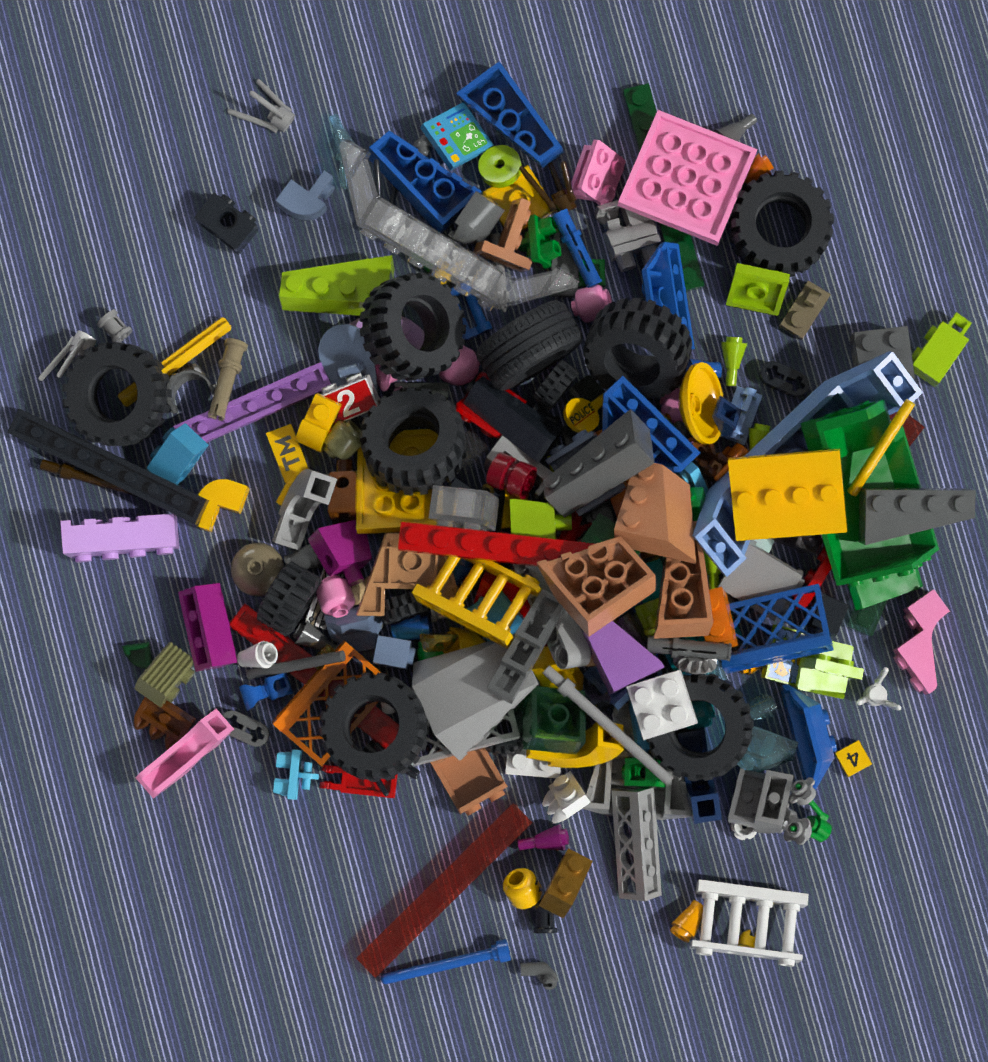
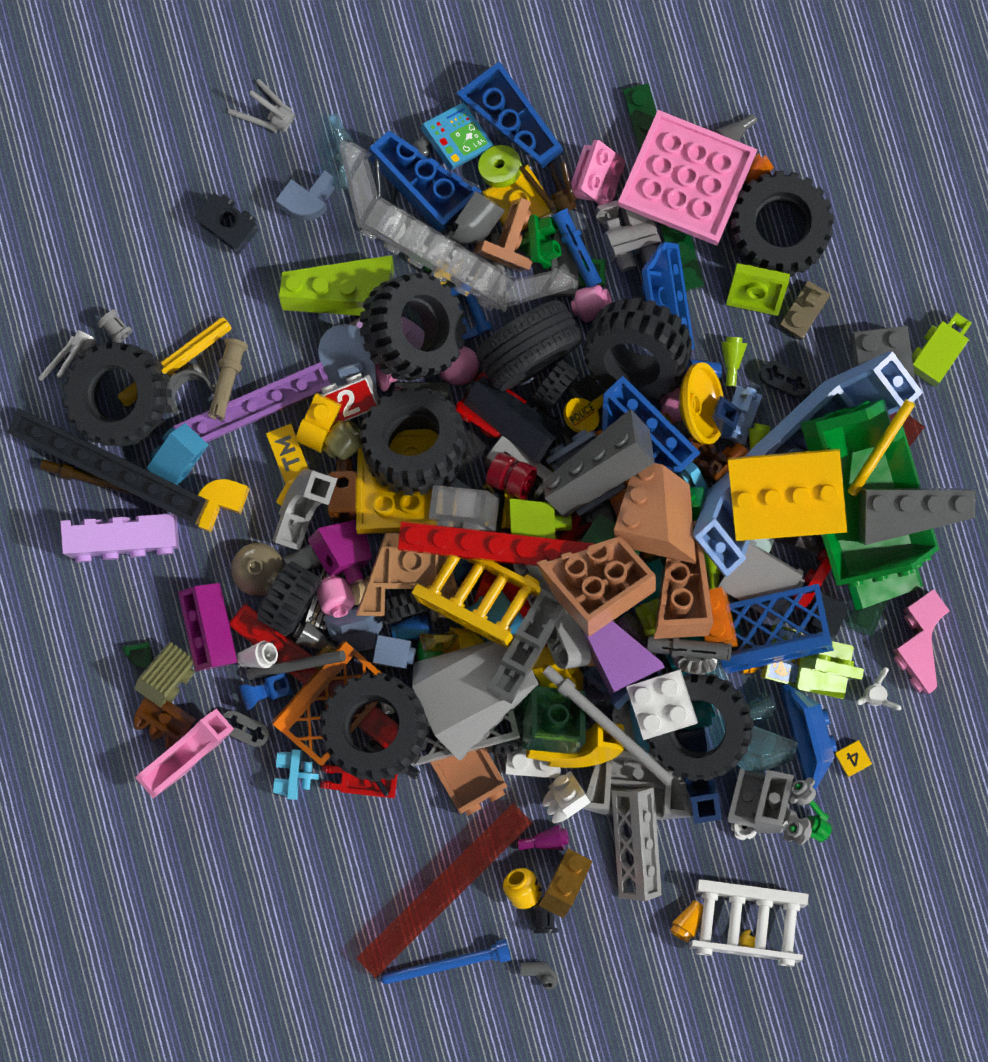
(633, 774): green brick -> none

